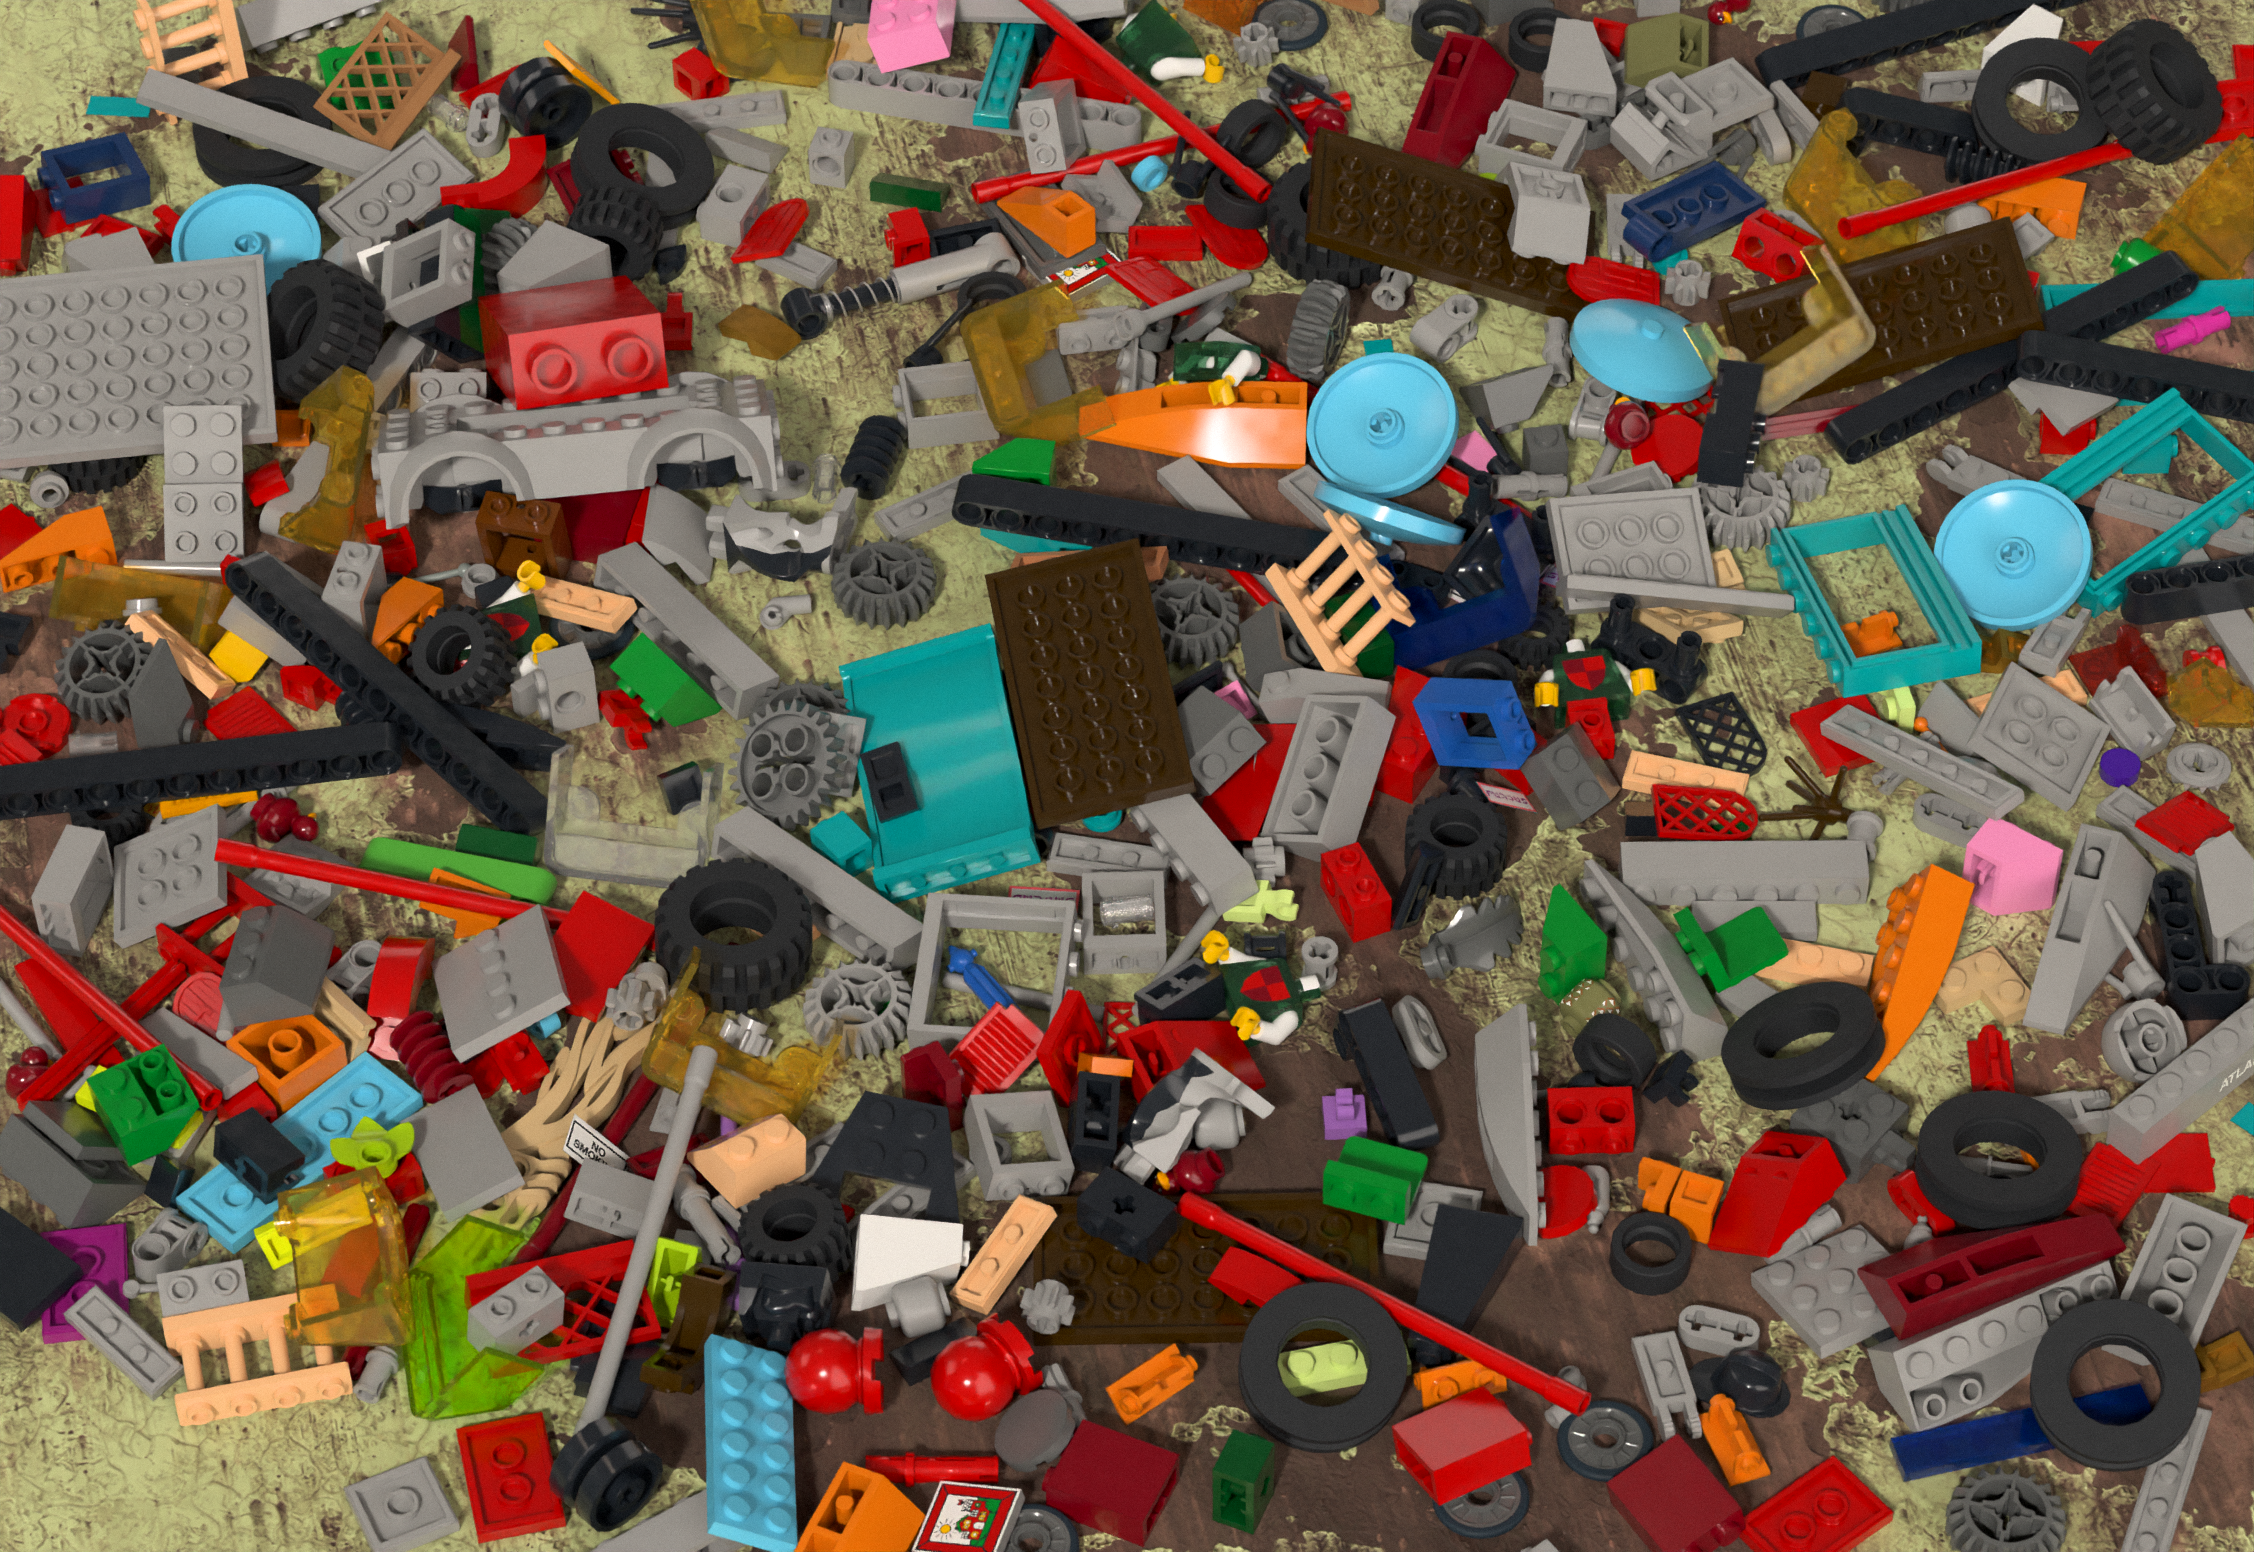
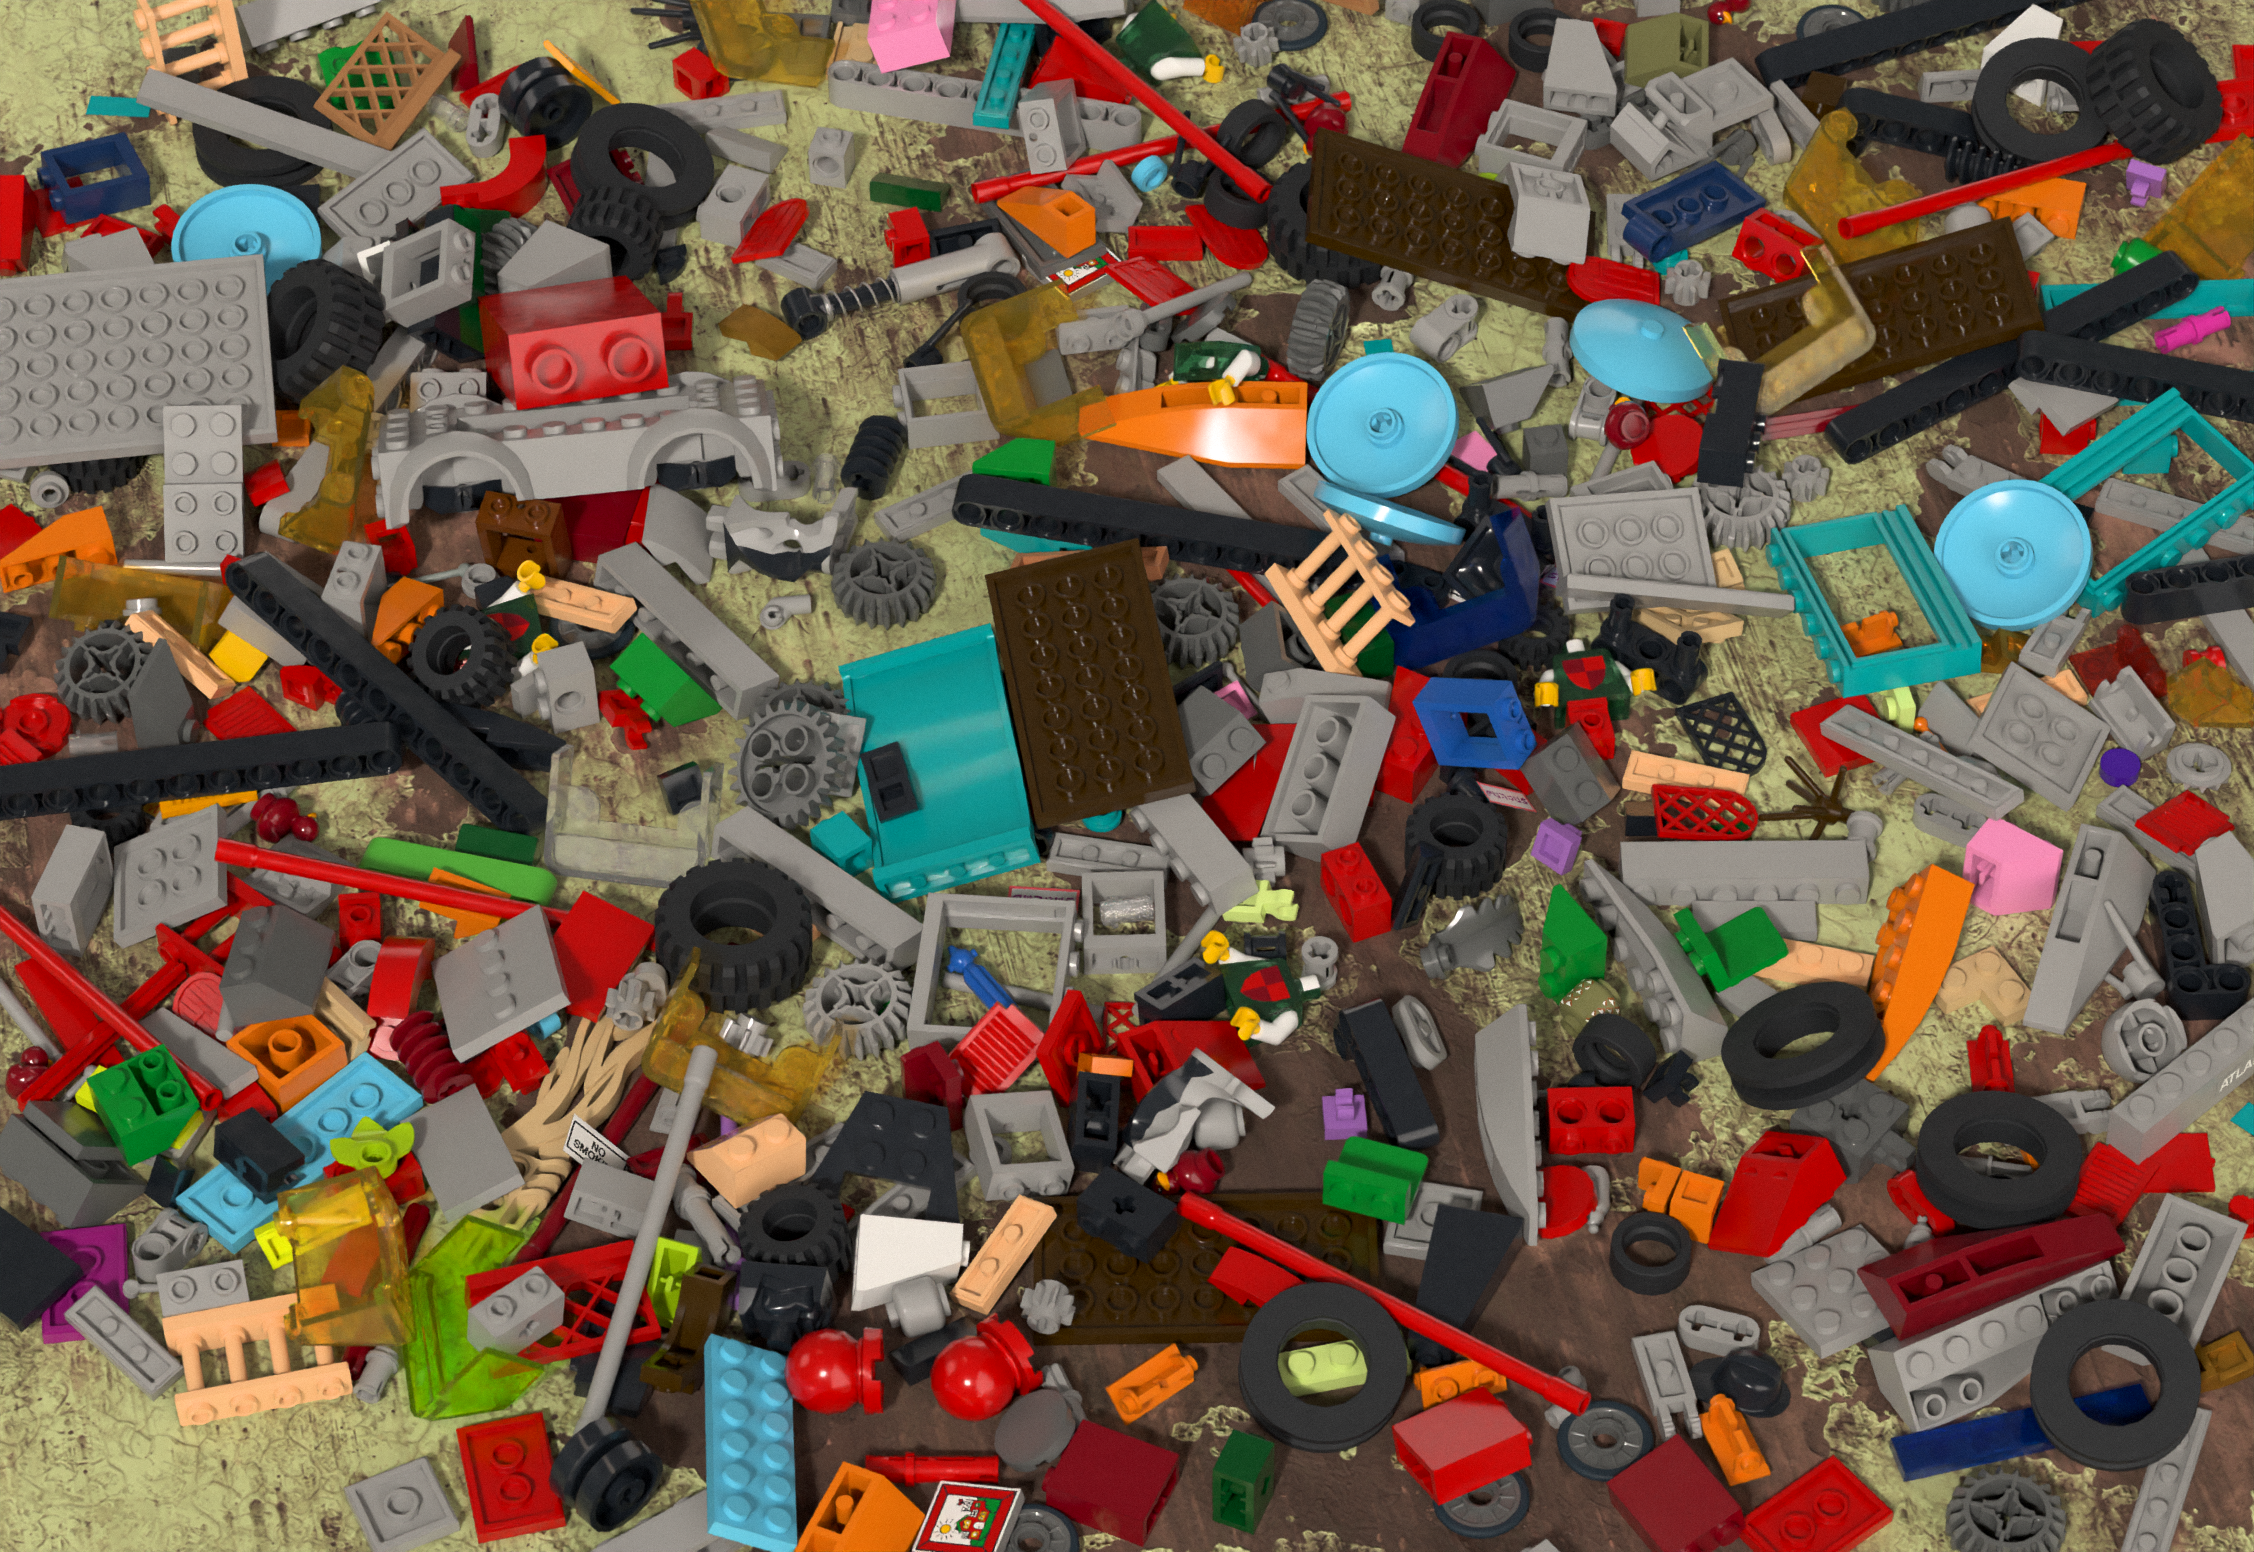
(360, 919): none -> red brick
(1557, 845): none -> medium lavender tile
(2145, 181): none -> medium lavender tile

